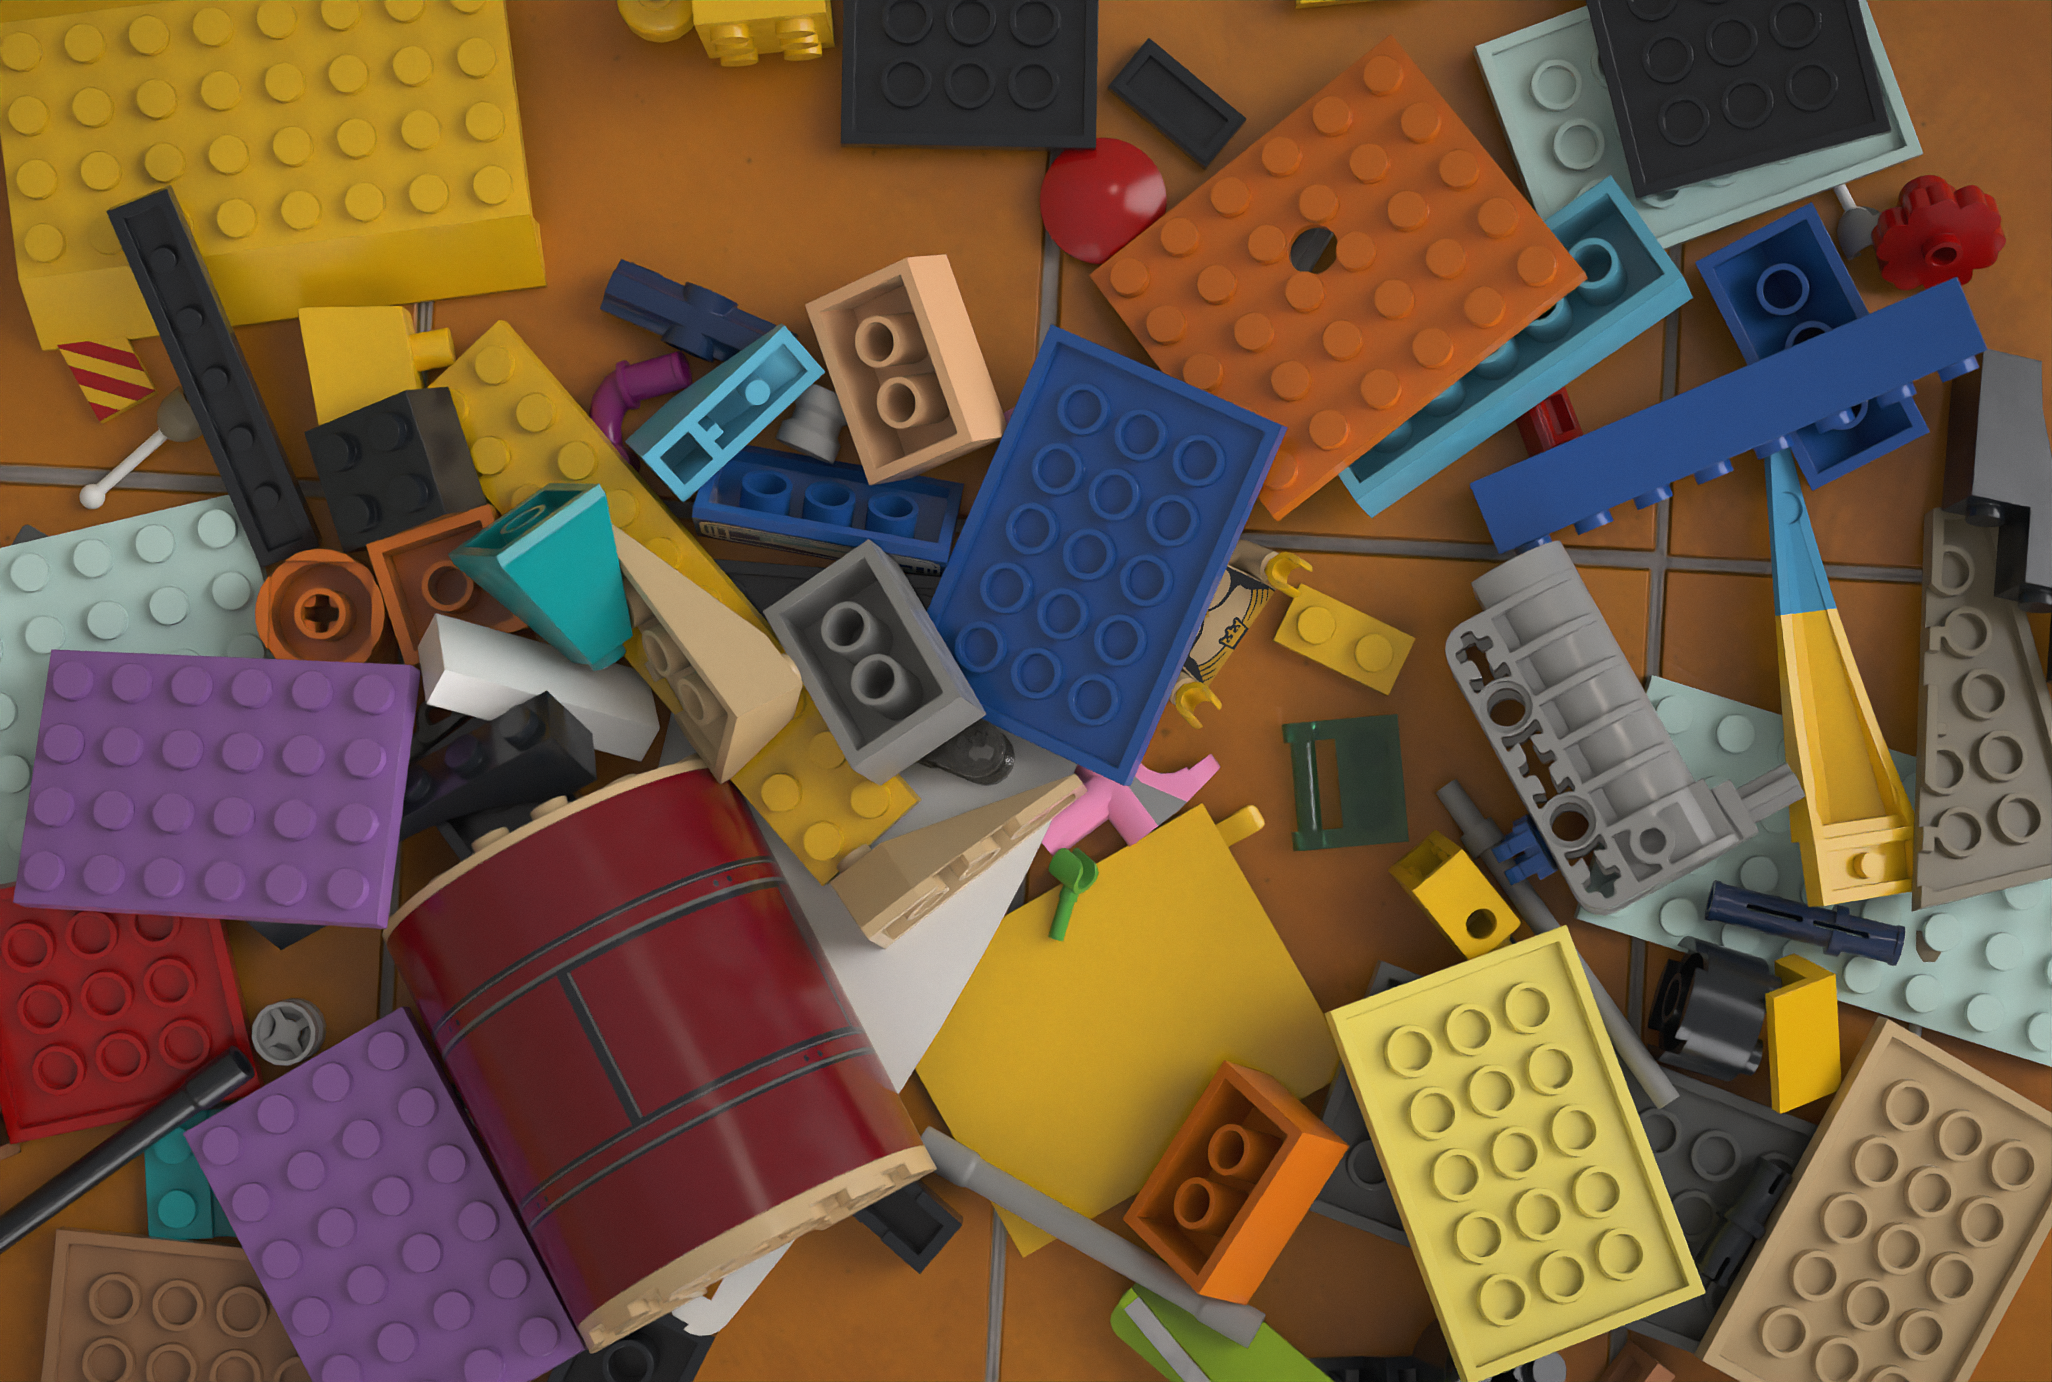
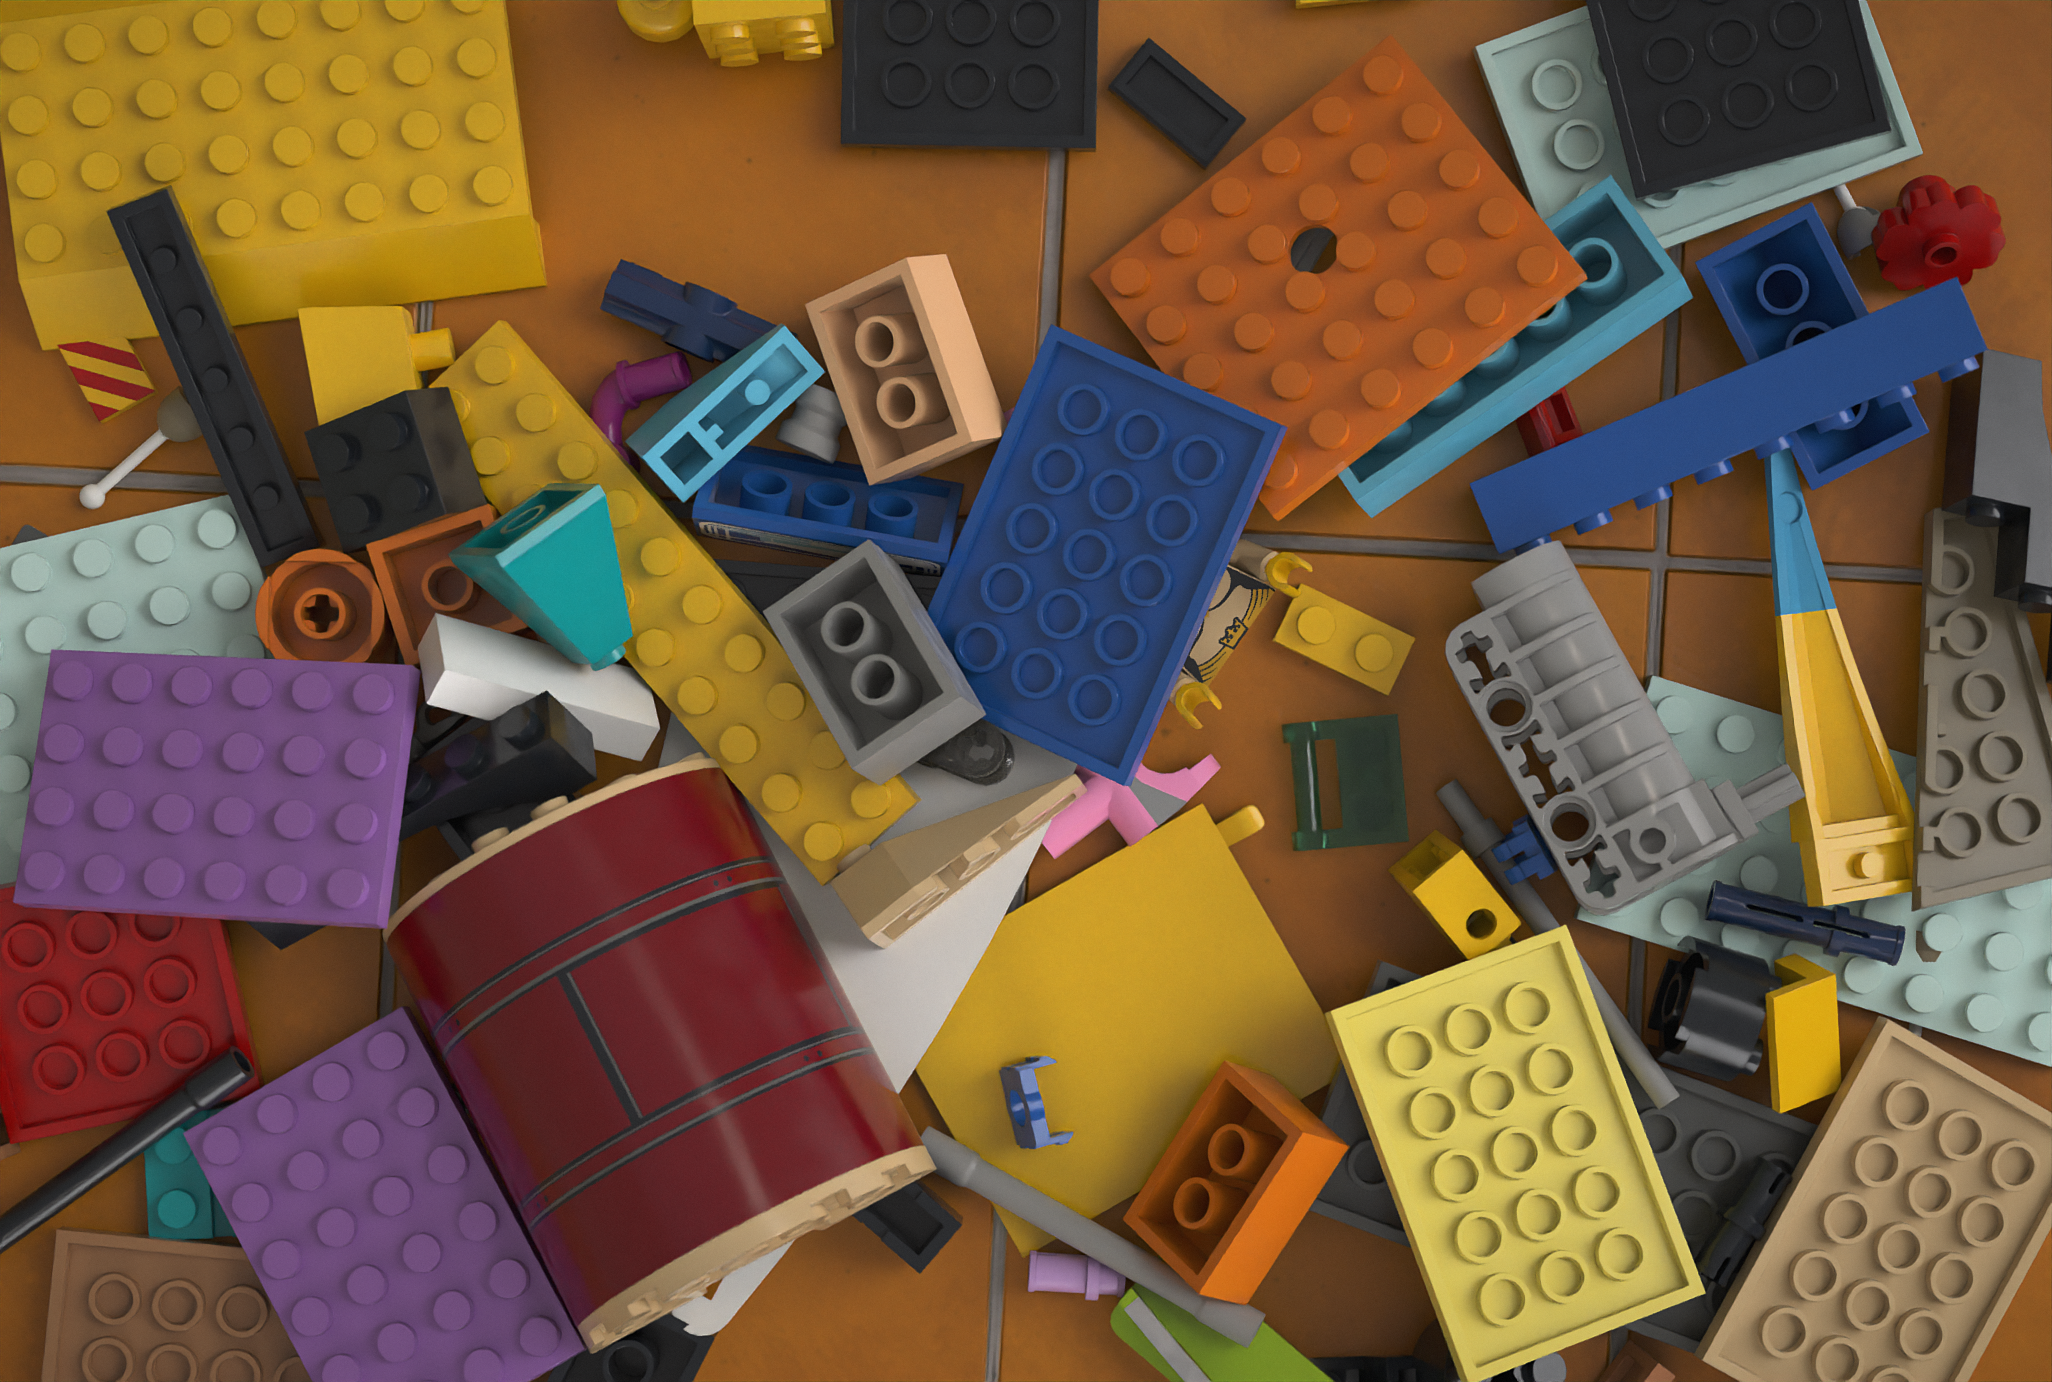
(277, 1035): light grey wheel -> none
(716, 662): tan wedge -> none
(1026, 1105): none -> blue piece
(1073, 1275): none -> lavender pin
(1077, 874): bright green hand -> none
(1101, 199): red dish -> none

